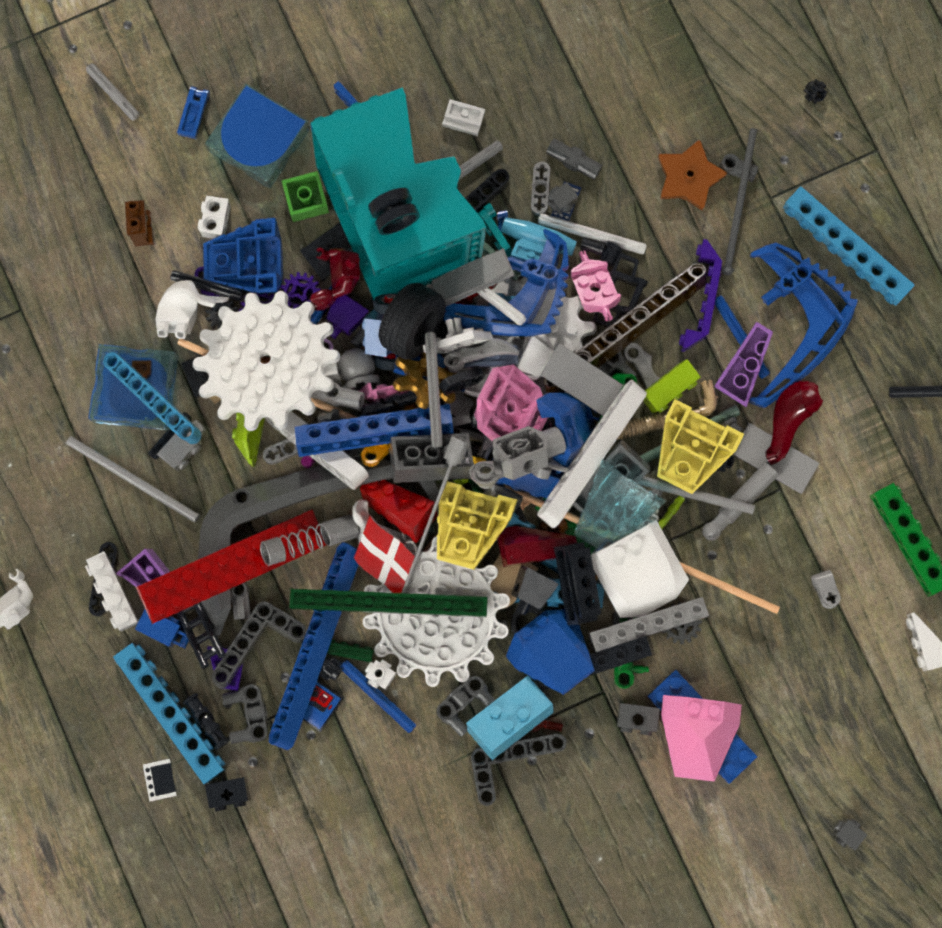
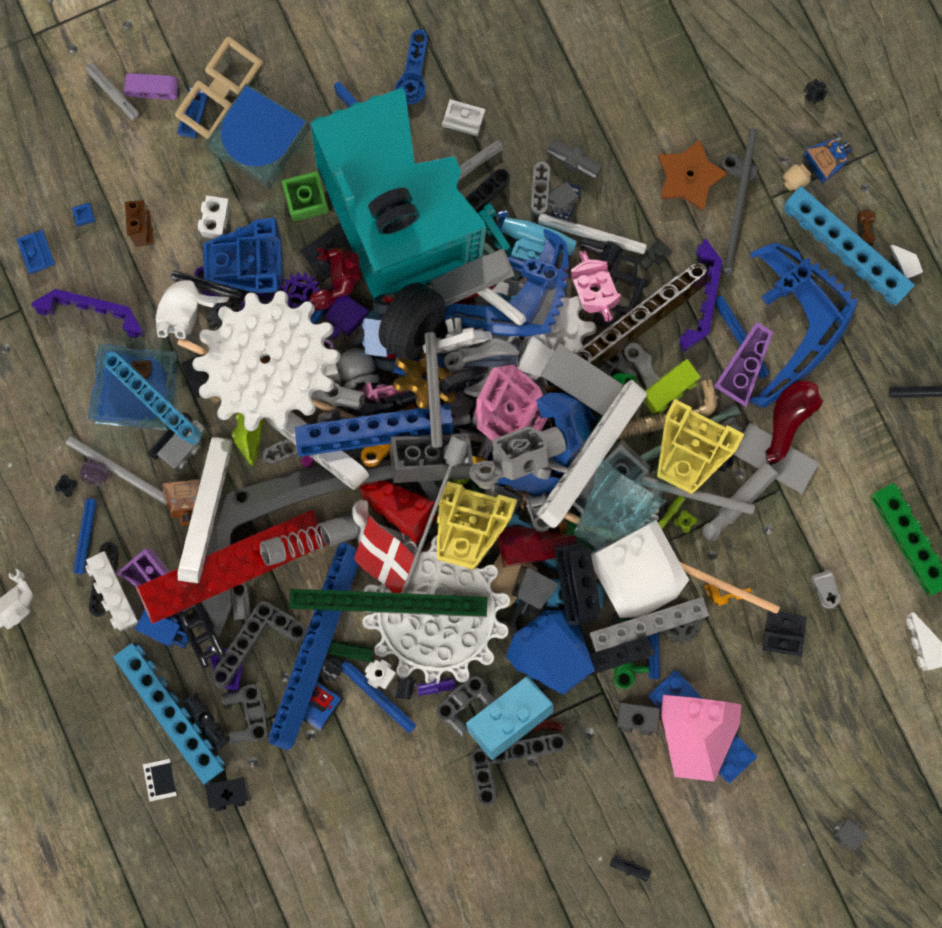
(36, 252): none -> blue plate
(48, 303): none -> dark purple slope
(60, 486): none -> black plate
(83, 214): none -> blue tile
(84, 537): none -> blue axle
(93, 472): none -> clear purple head
(151, 86): none -> medium lavender beam
(181, 498): none -> torso
(205, 510): none -> white beam
(219, 87): none -> tan bar
(404, 687): none -> black bush
(413, 70): none -> blue beam
(432, 687): none -> dark purple axle
(533, 506): none -> light grey piece
(630, 868): none -> black pin
(654, 661): none -> blue axle
(656, 253): none -> pearl dark grey plate
(685, 516): none -> lime plate
(714, 594): none -> light orange bracket
(784, 633): none -> black slope
(796, 177): none -> tan head
(827, 158): none -> torso
(866, 217): none -> reddish brown bar
(907, 261): none -> white slope

